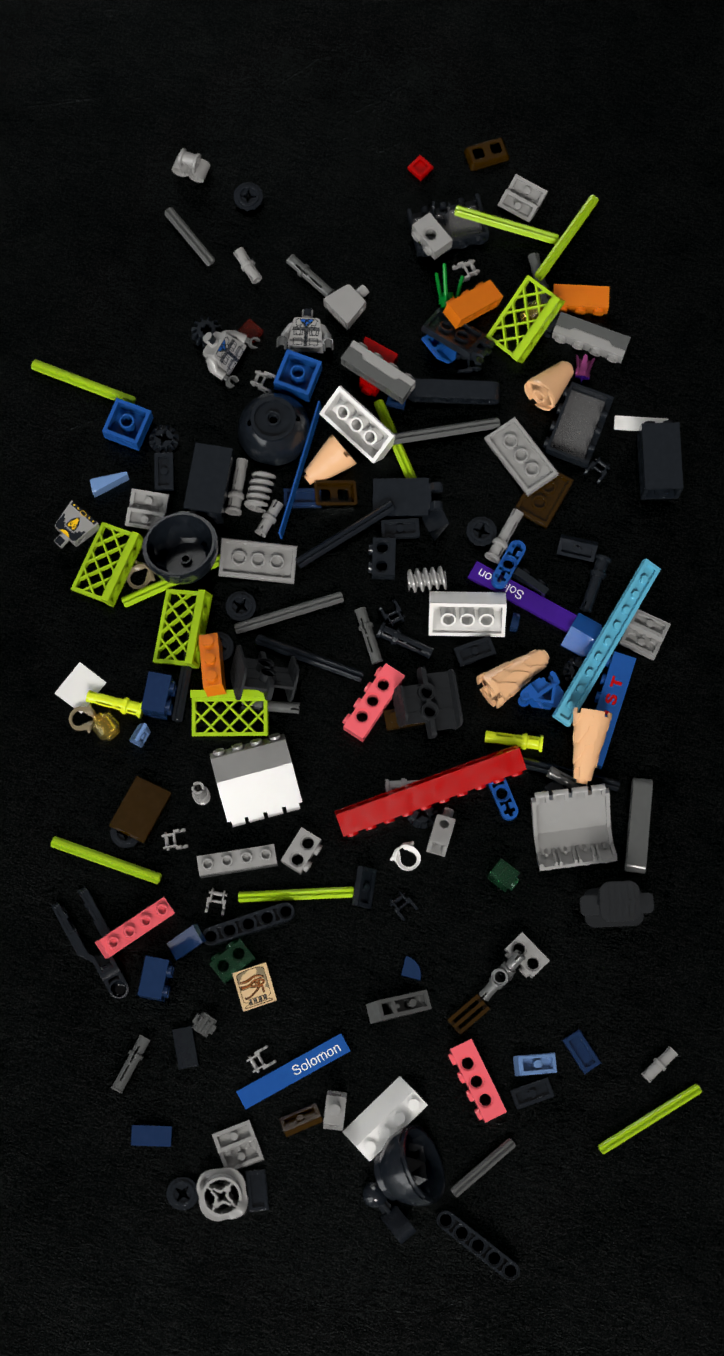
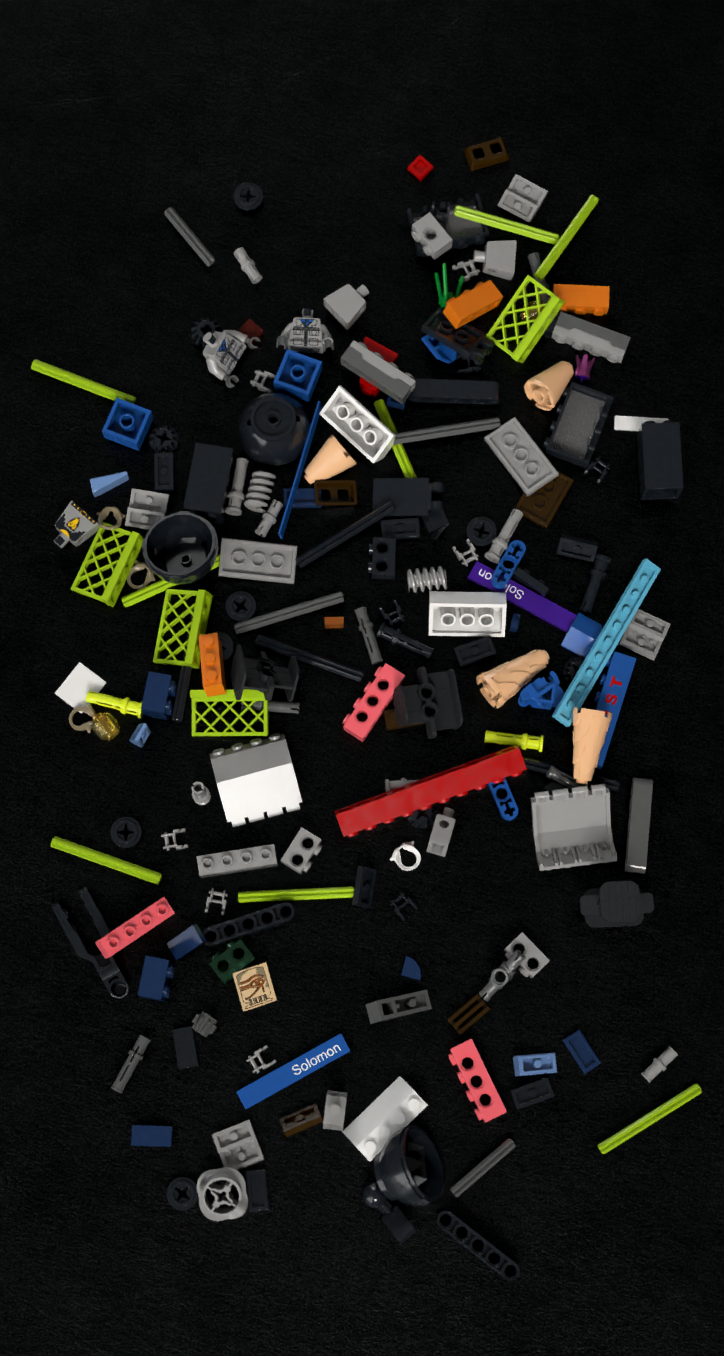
(104, 513): none -> dark tan piece
(140, 809): dark brown tile -> none
(191, 165): light grey piece -> none
(305, 272): dark grey pin -> none
(334, 622): none -> dark orange tile
(460, 556): none -> light grey piece
(498, 258): none -> light grey torso
(504, 876): clear green brick -> none

